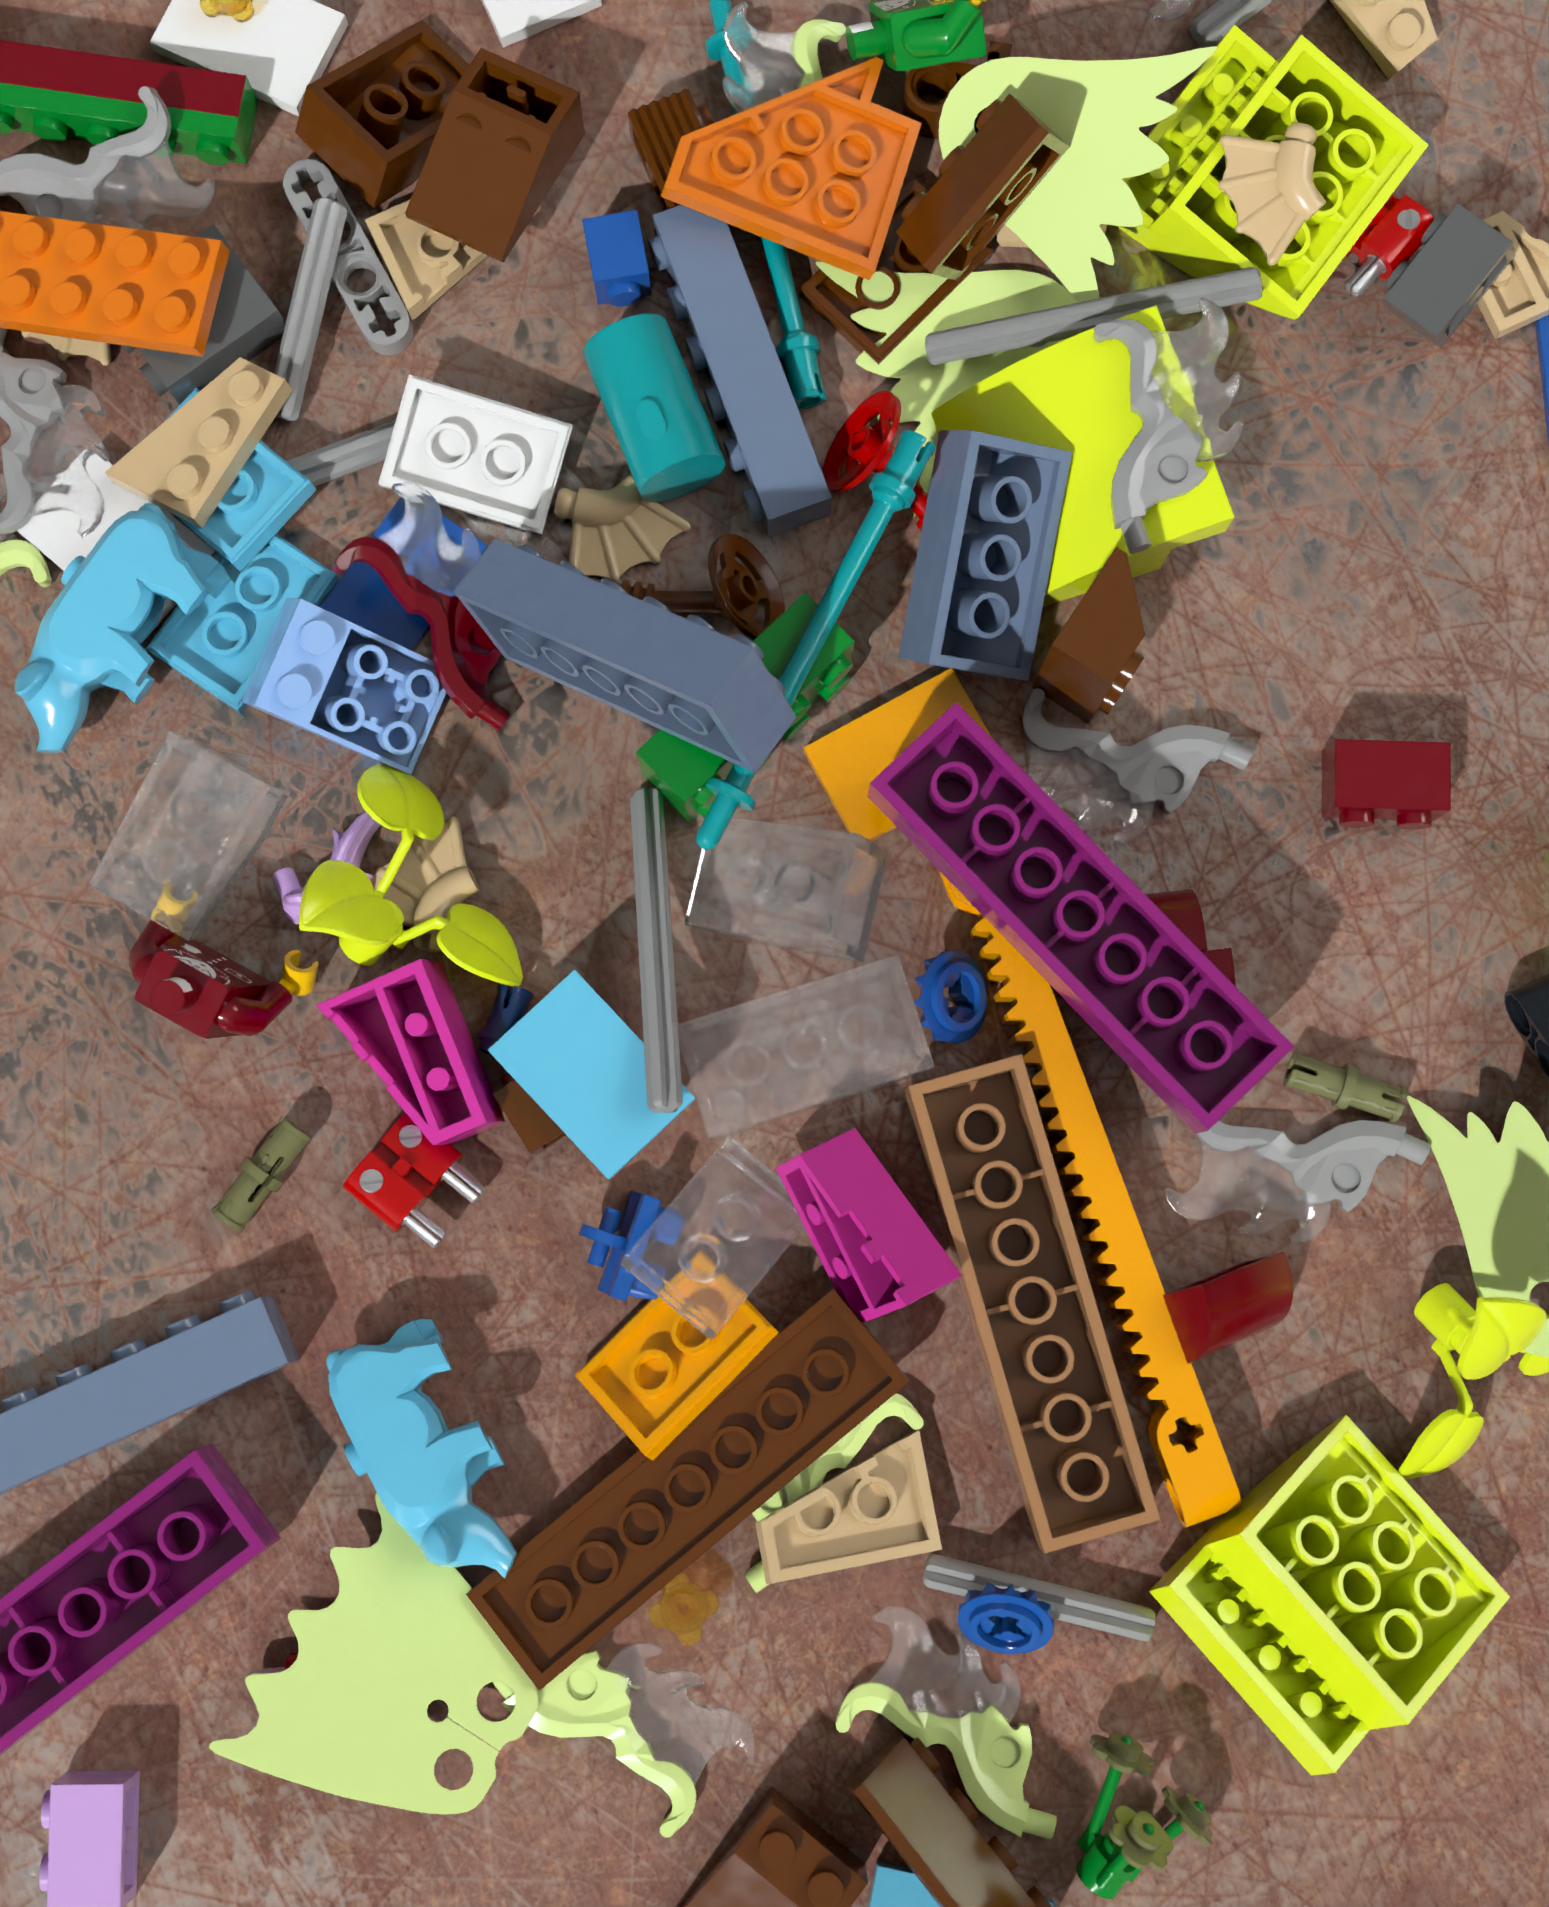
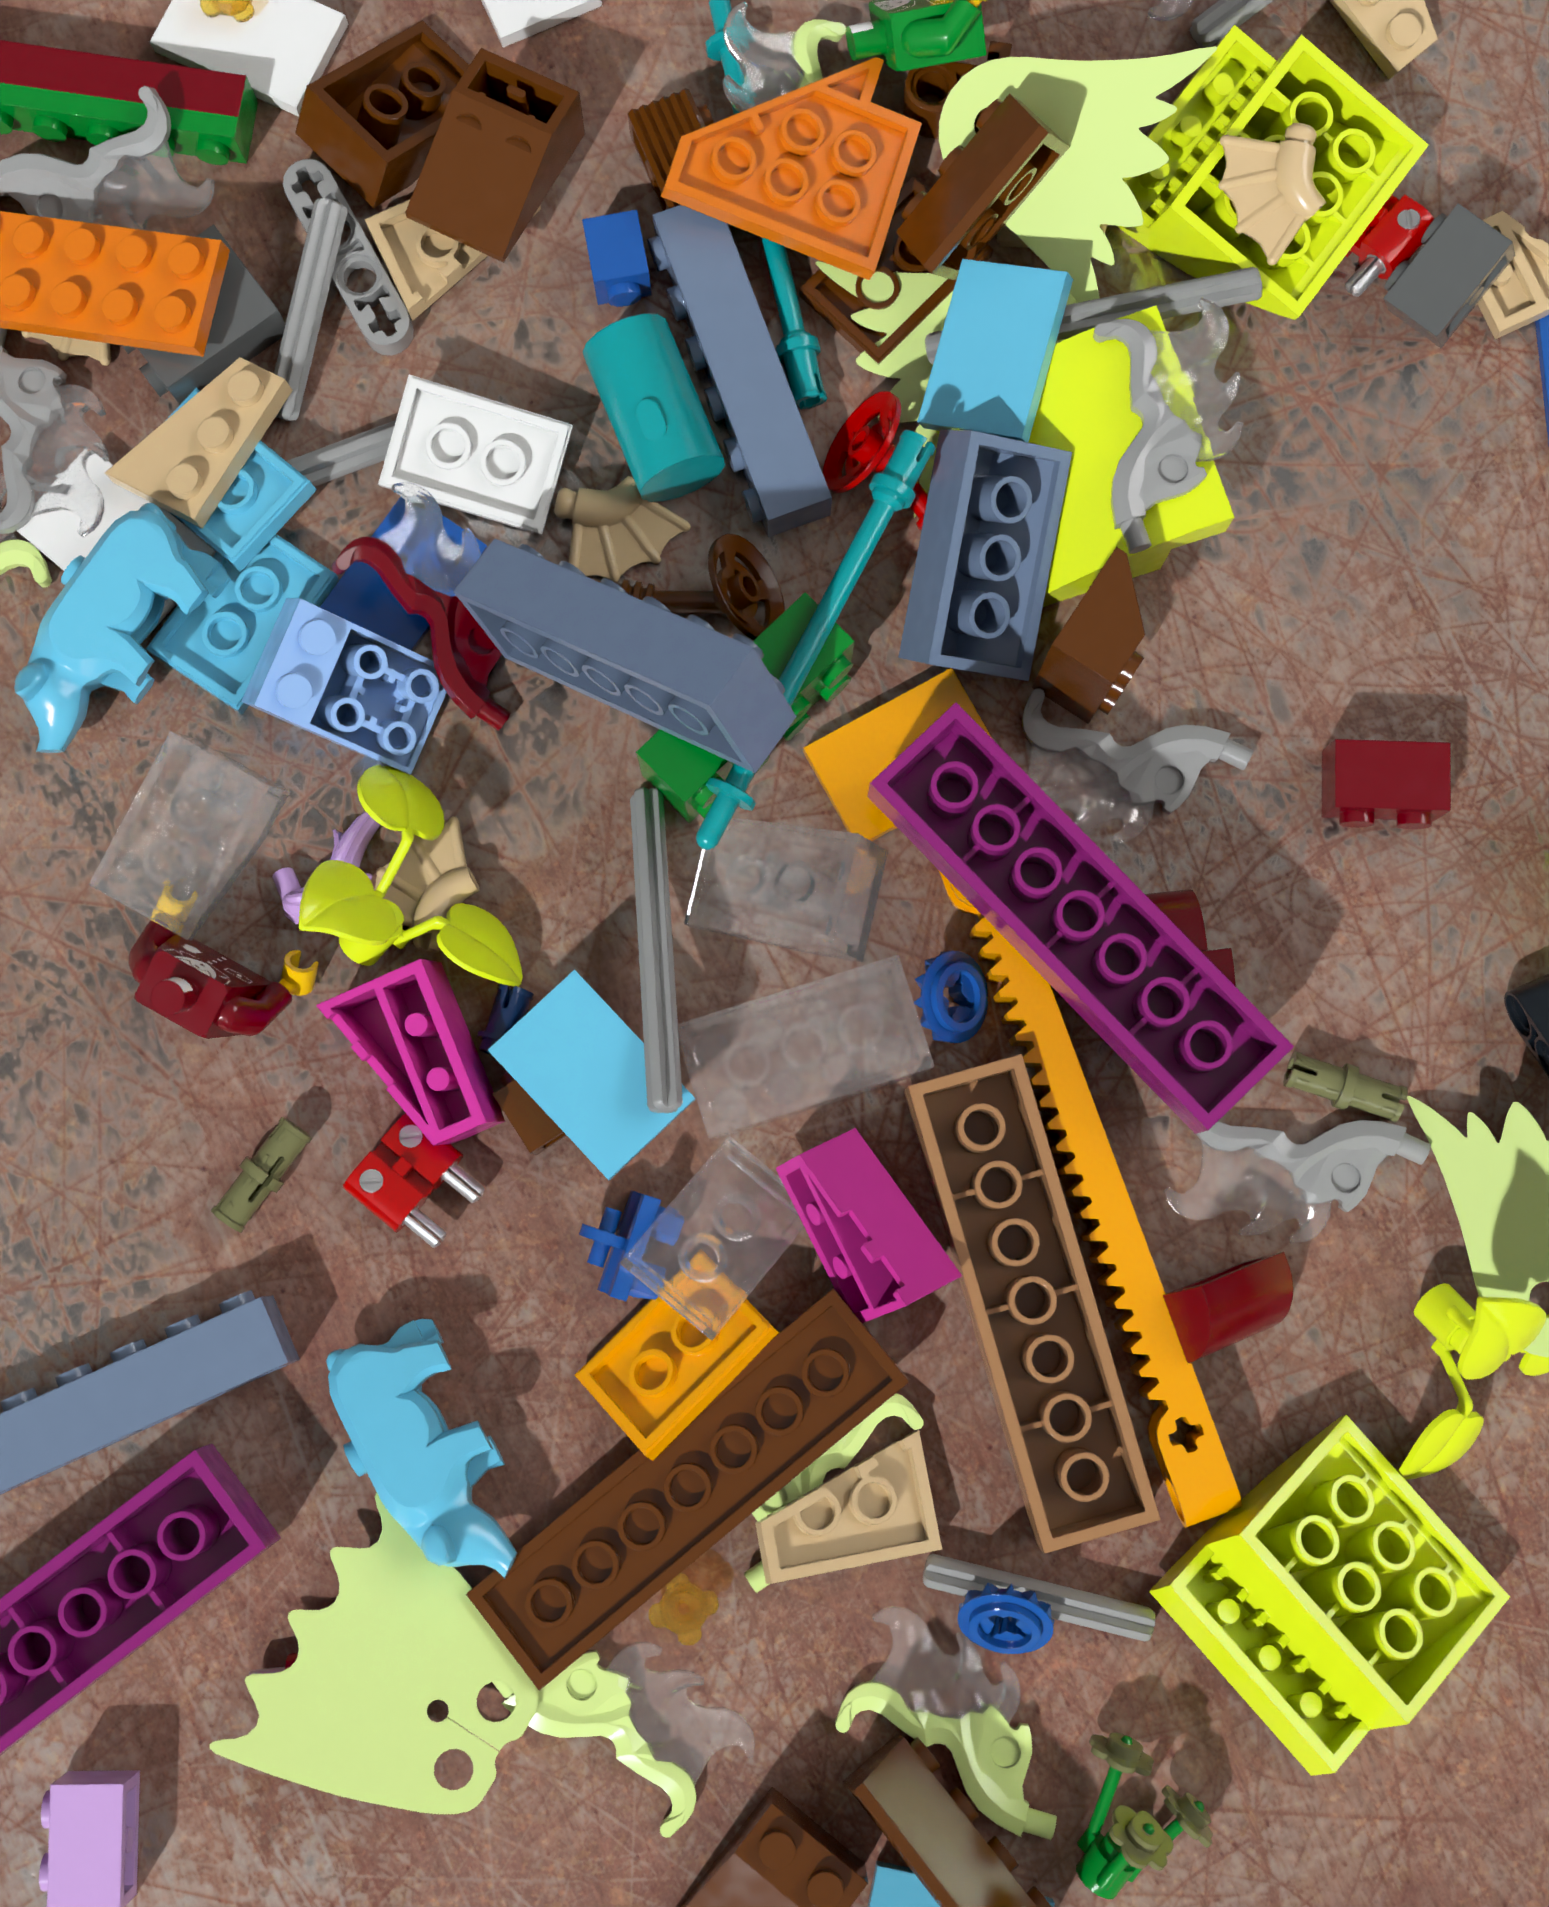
(995, 349): none -> medium azure tile

